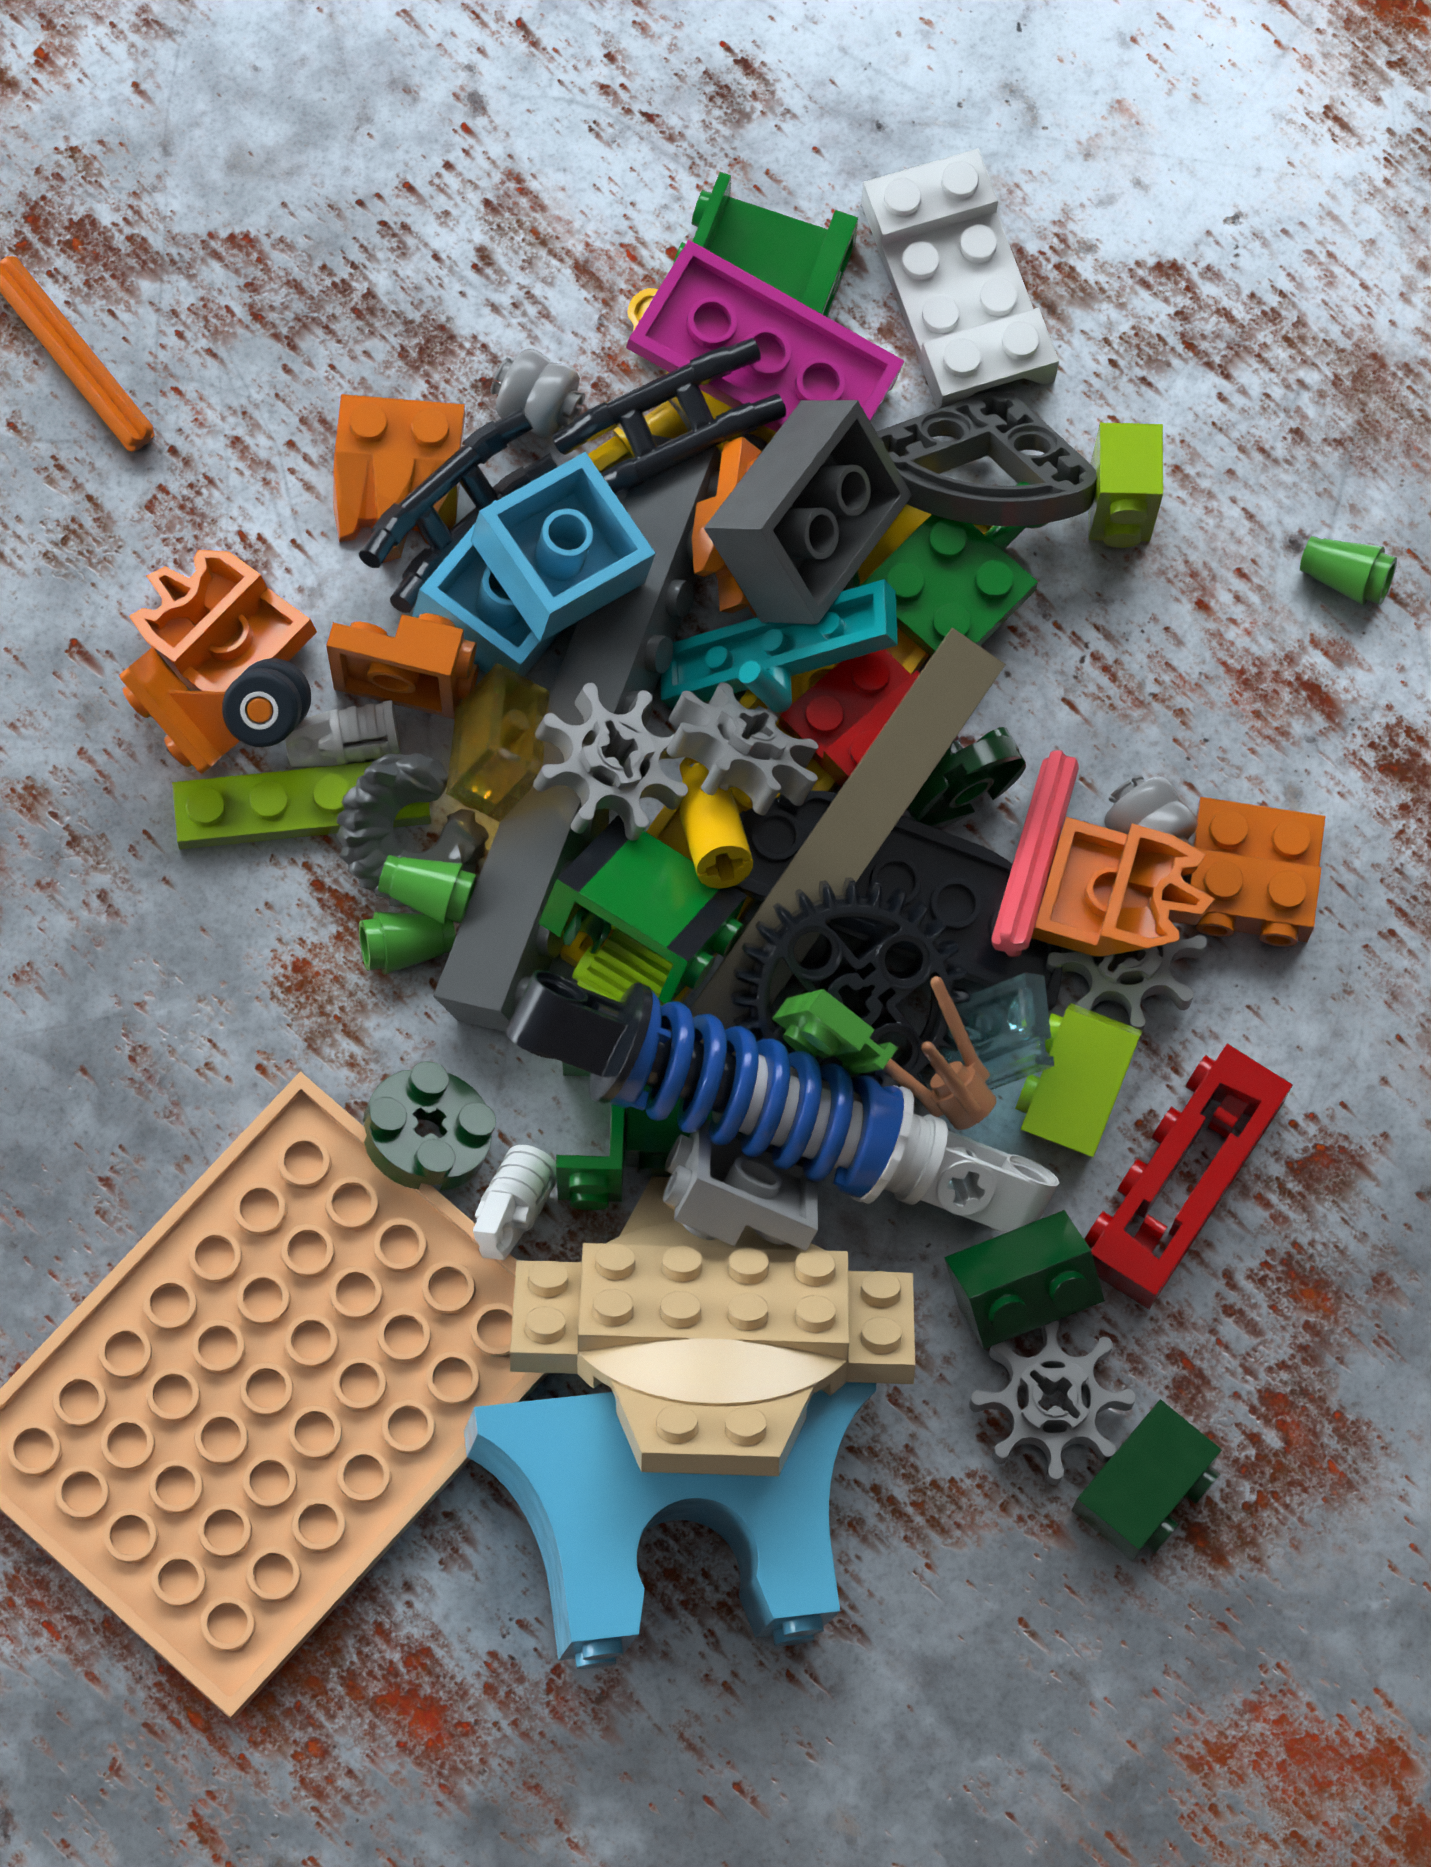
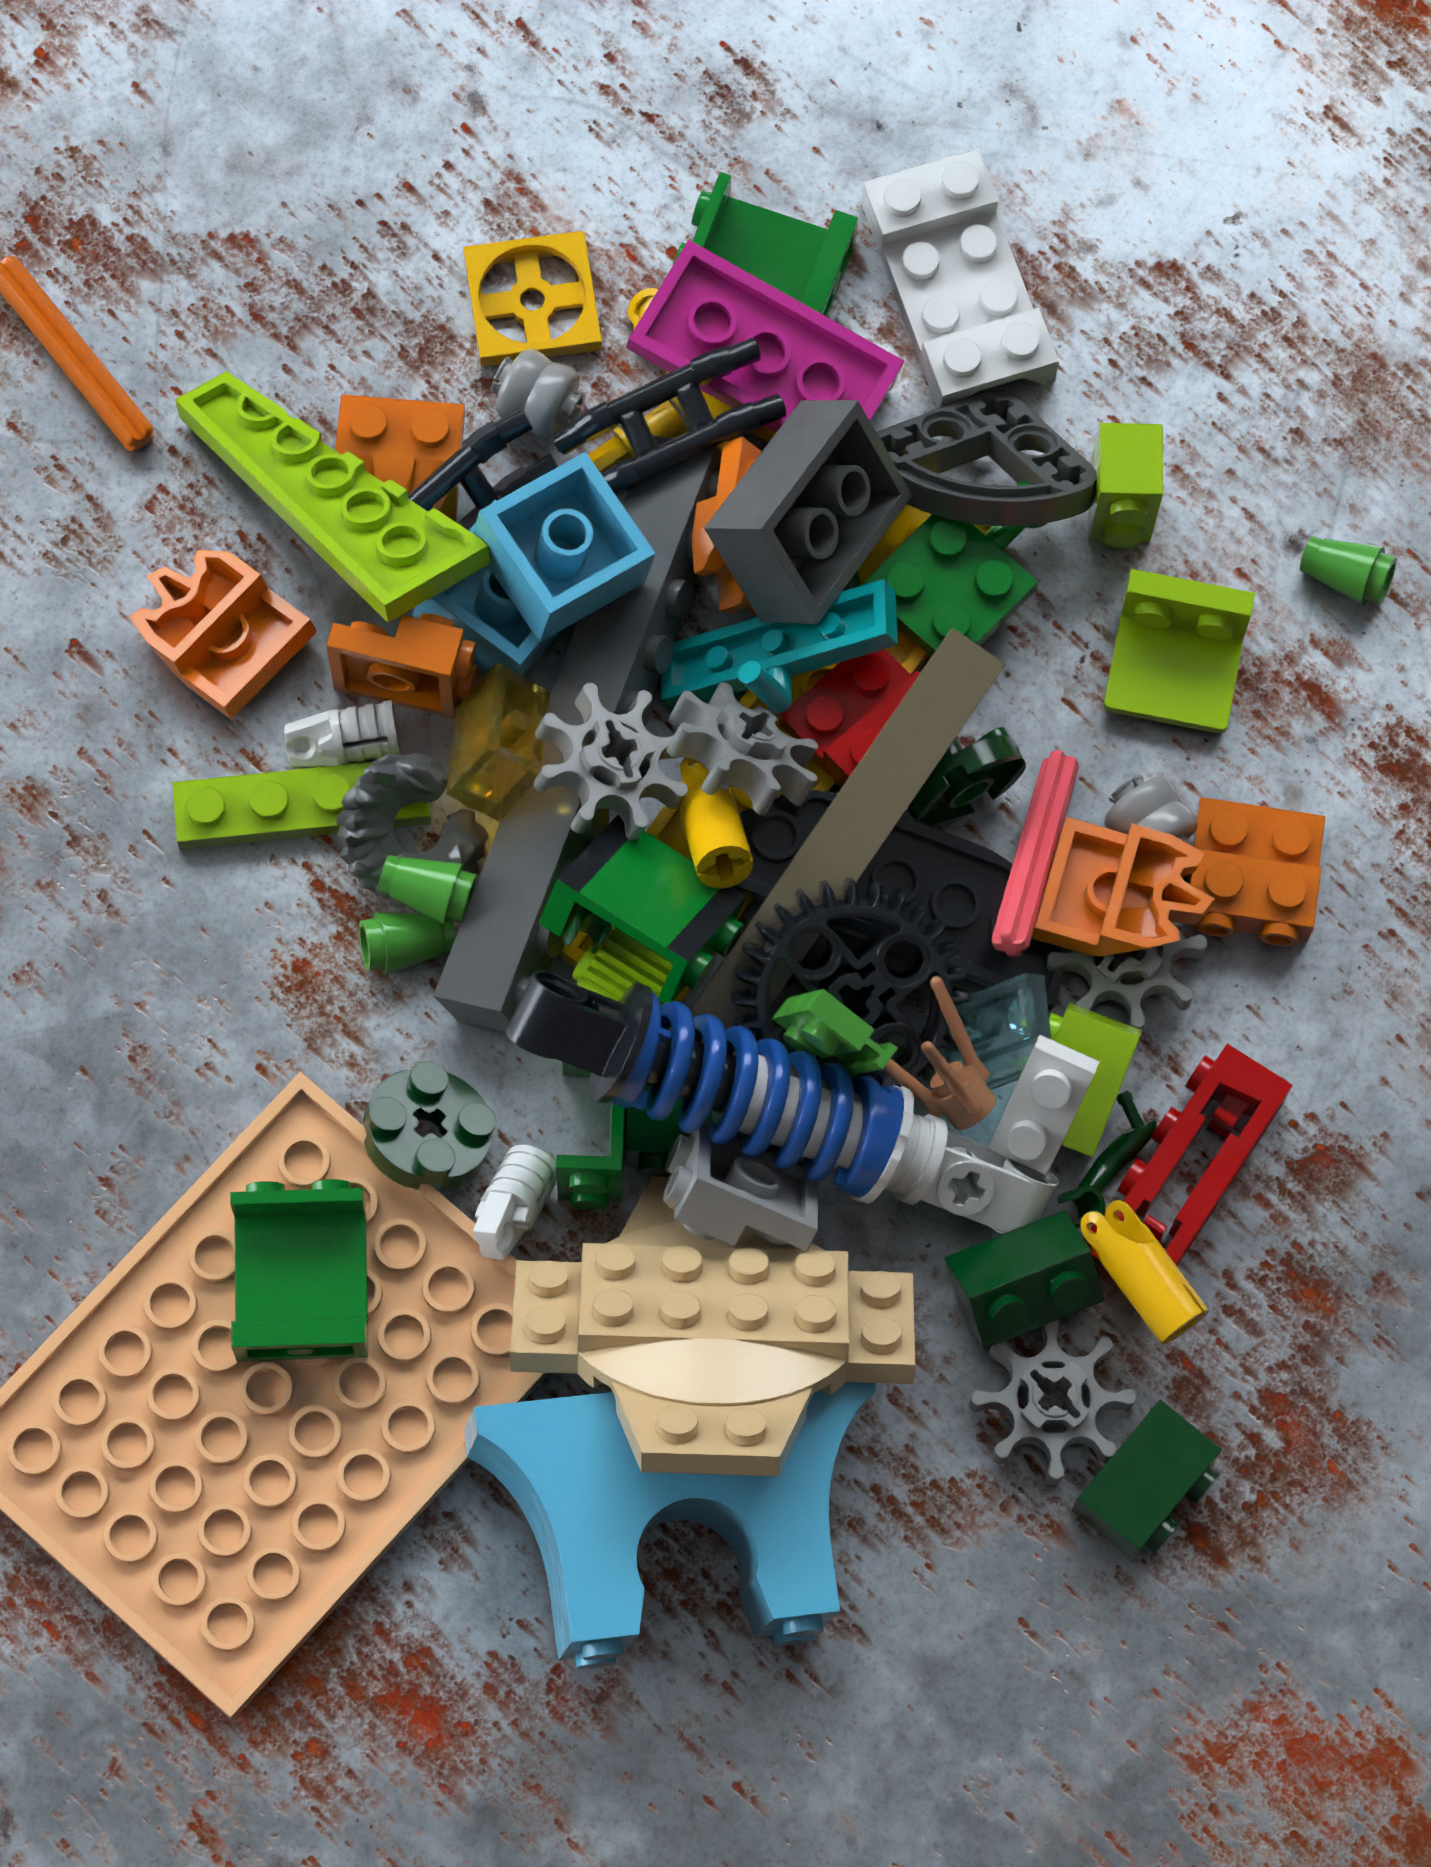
(204, 725): plate -> none
(300, 1272): none -> green panel
(350, 518): none -> lime wing
(495, 347): none -> yellow piece
(1043, 1105): none -> white plate
(1111, 1161): none -> dark green piece
(1144, 1272): none -> yellow piece
(1178, 651): none -> lime bracket

